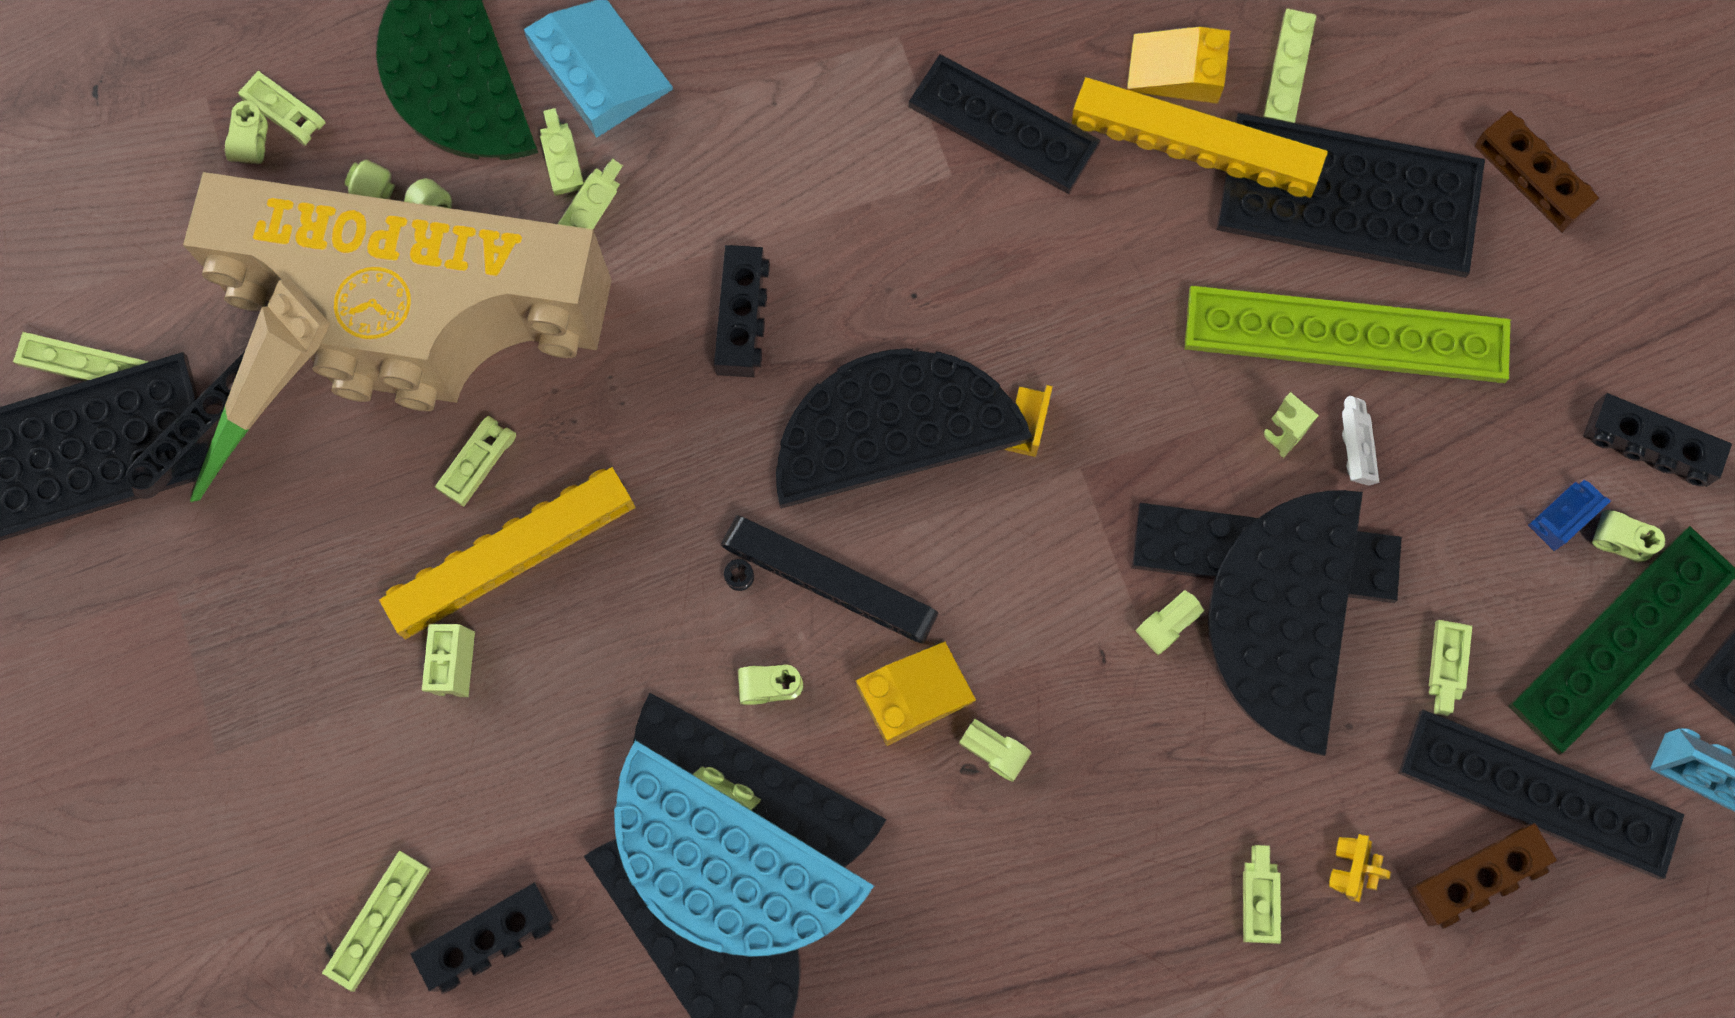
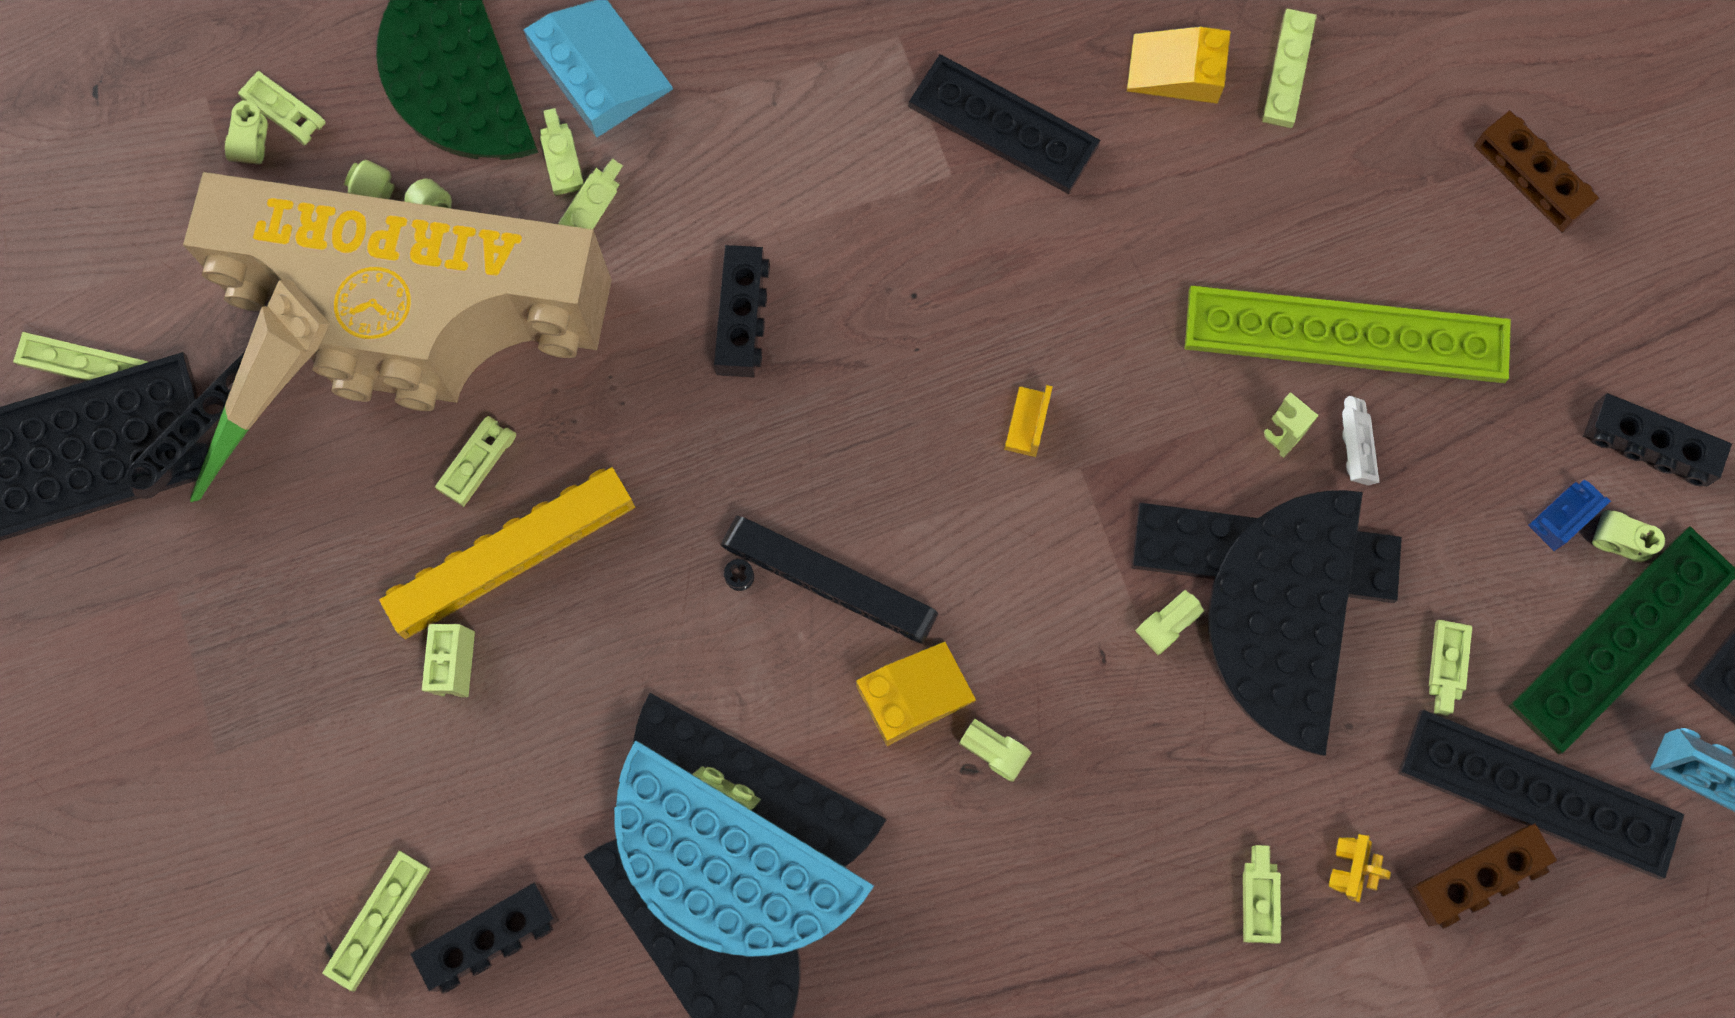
(762, 684): yellowish green piece -> none
(892, 419): black plate -> none
(1198, 137): yellow brick -> none
(1369, 201): black plate -> none

